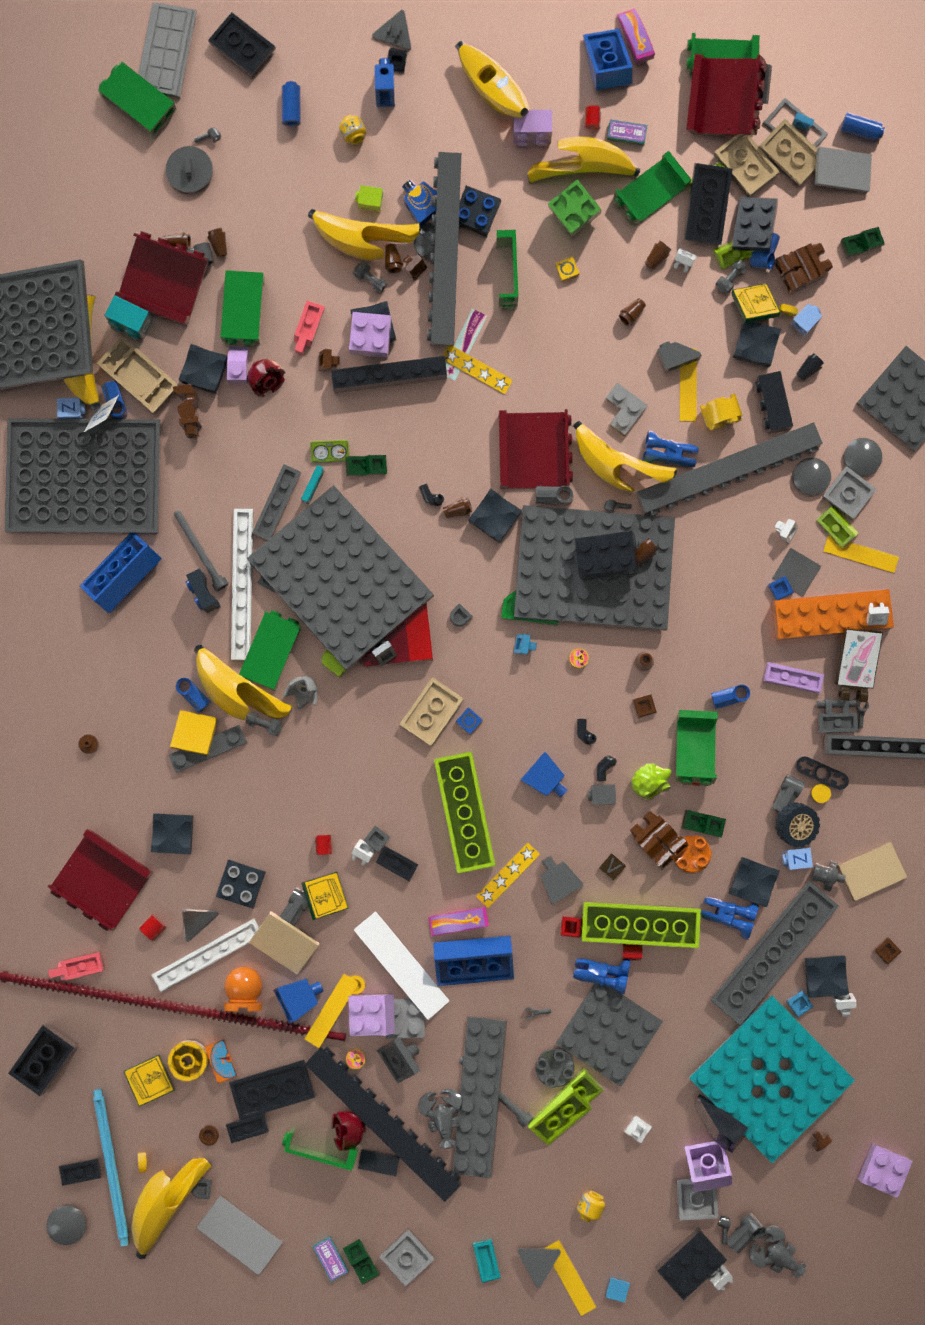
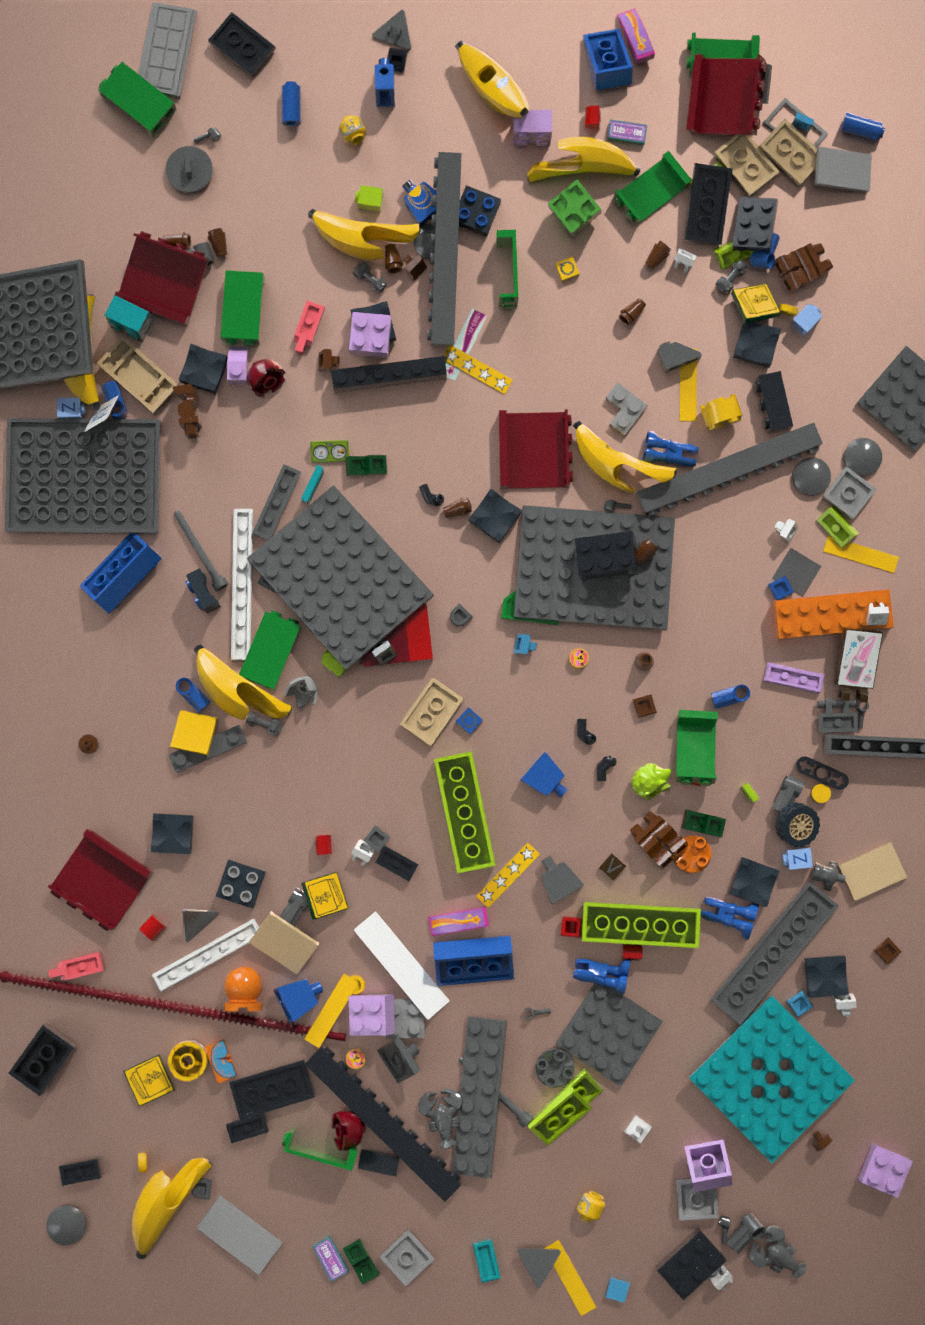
(110, 1165): medium azure piece -> none
(209, 1135): reddish brown tile -> none
(551, 495): dark grey piece -> none
(602, 794): dark grey brick -> none
(723, 1127): black slope -> none
(749, 792): none -> lime tile
(810, 366): black cone -> none
(862, 242): dark green slope -> none

